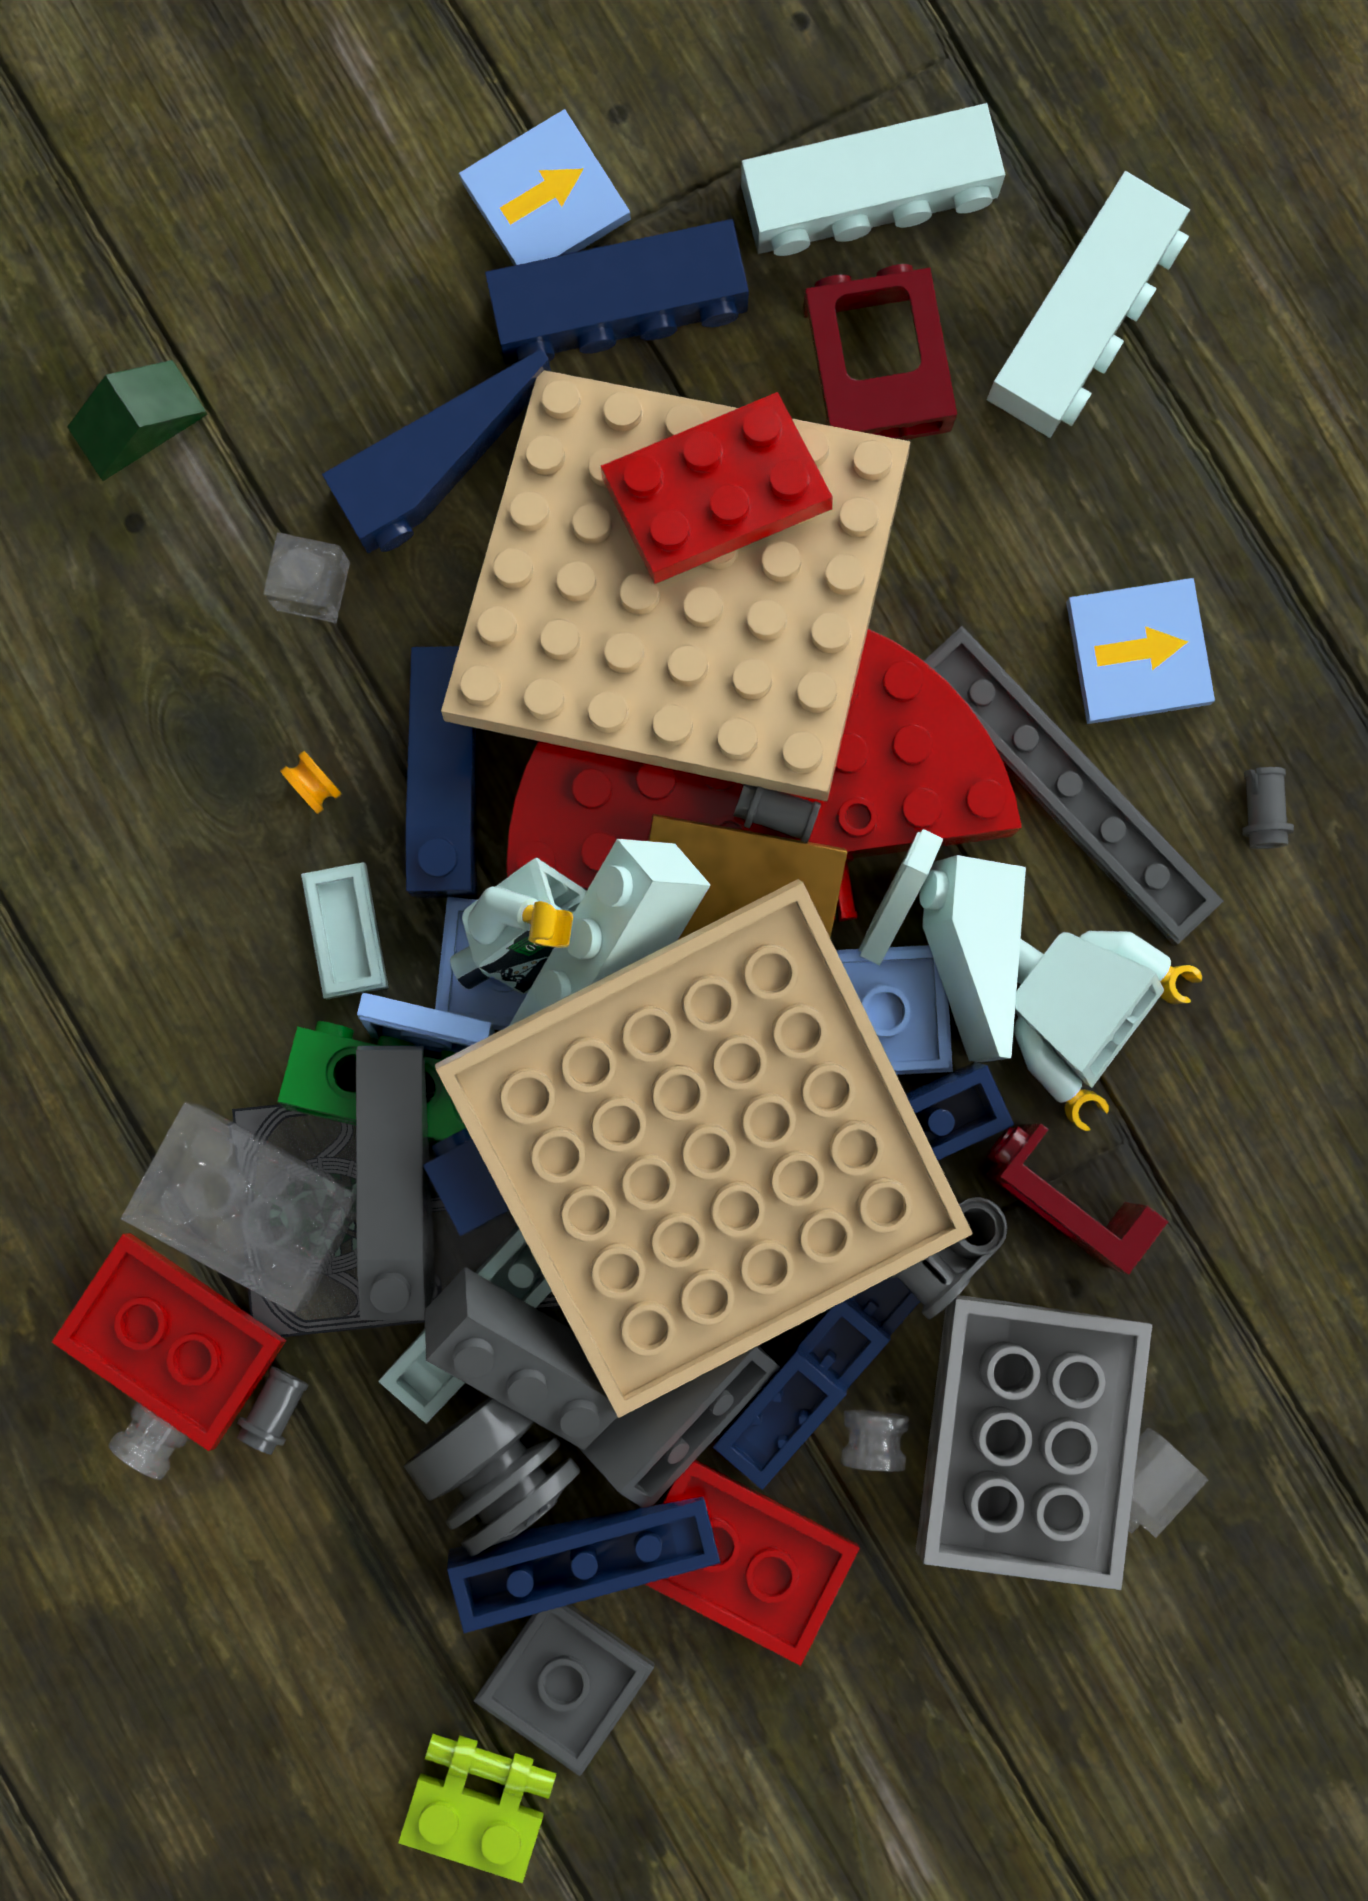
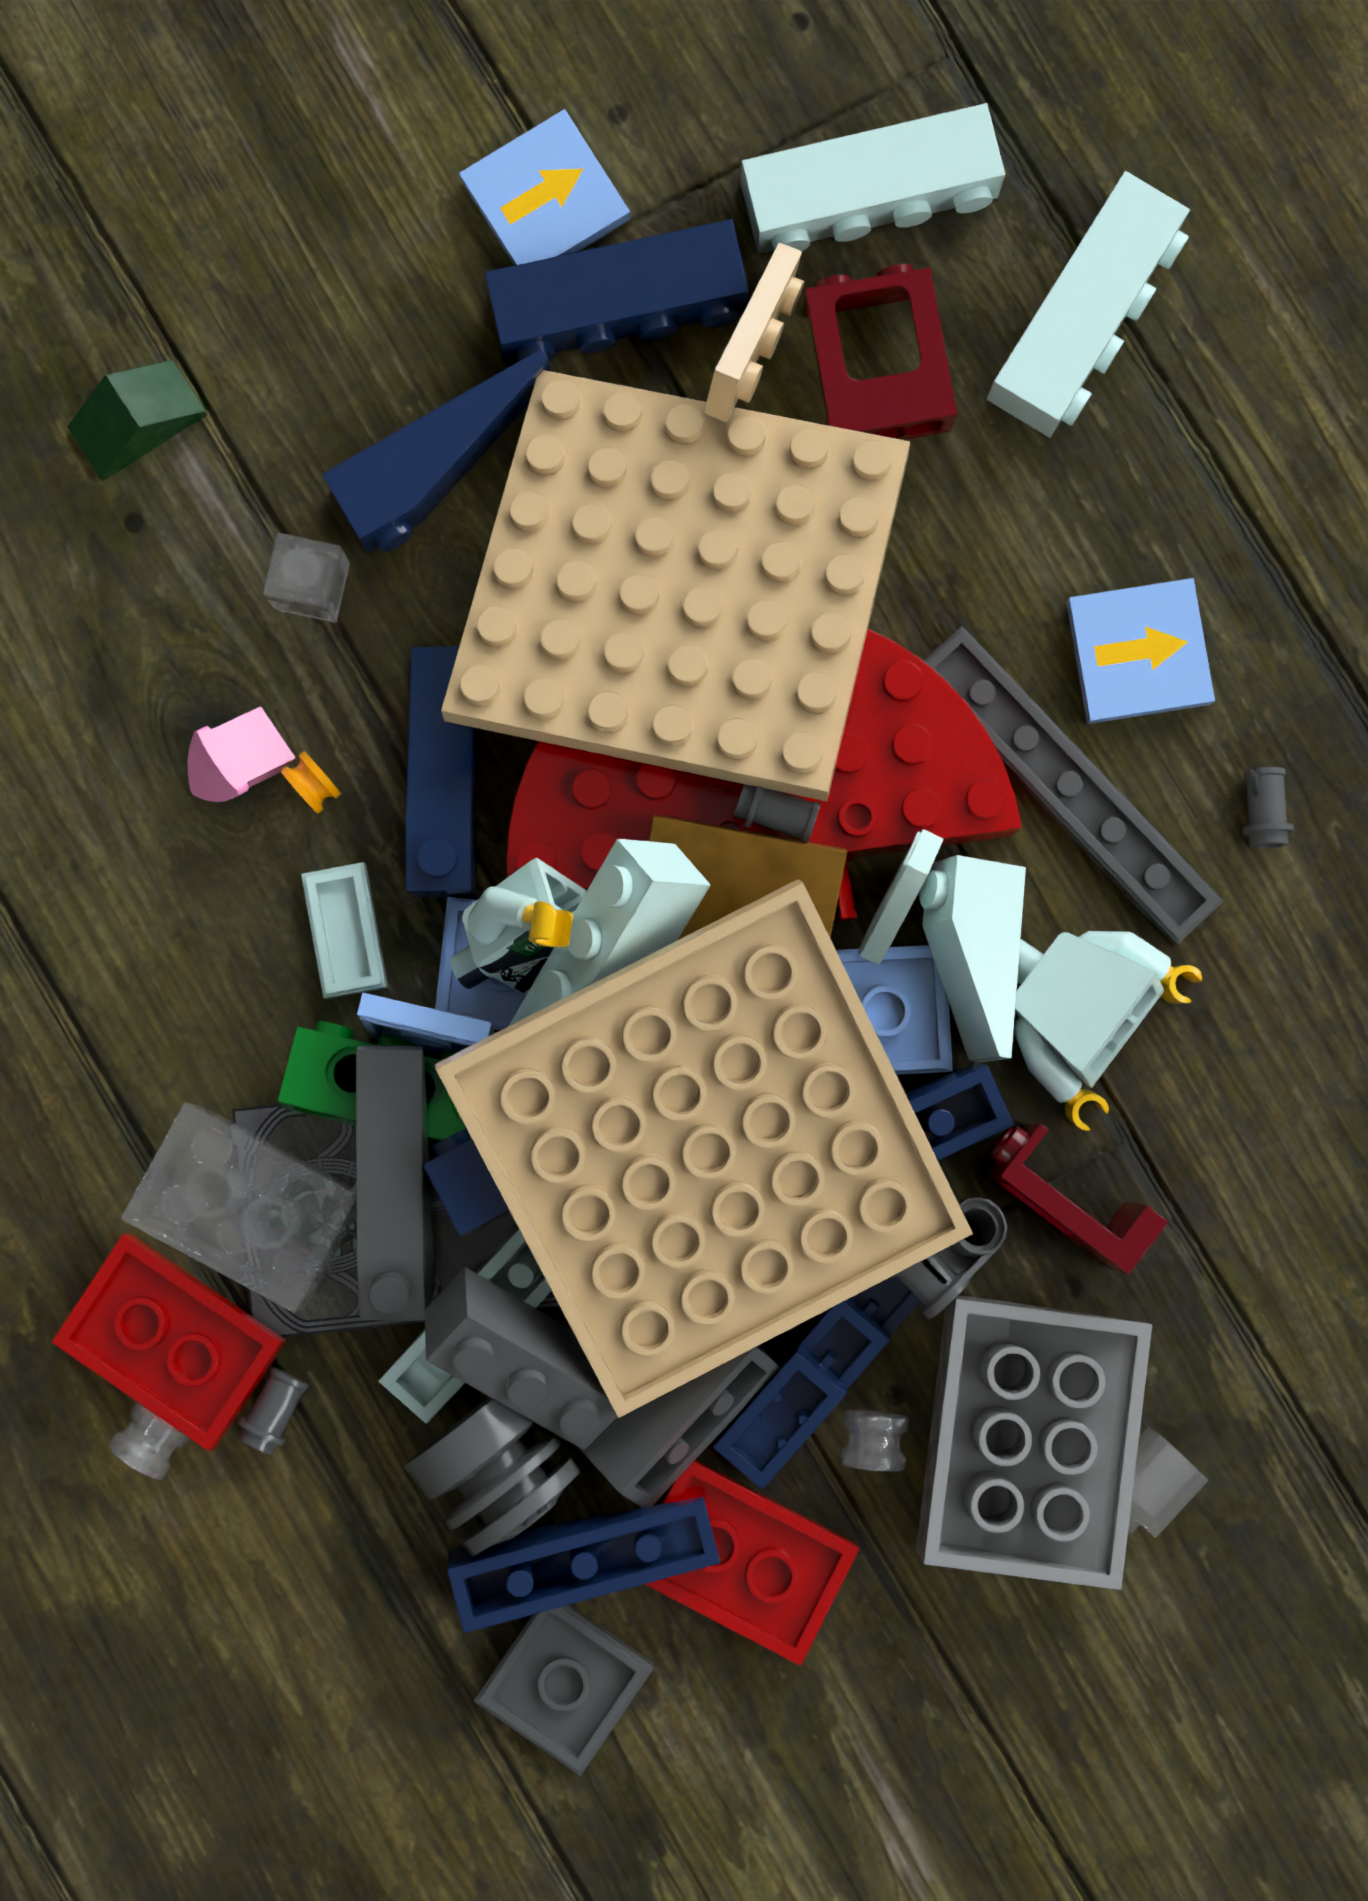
(235, 756): none -> bright pink tile
(472, 1825): lime plate -> none
(716, 487): red plate -> none
(756, 333): none -> plate

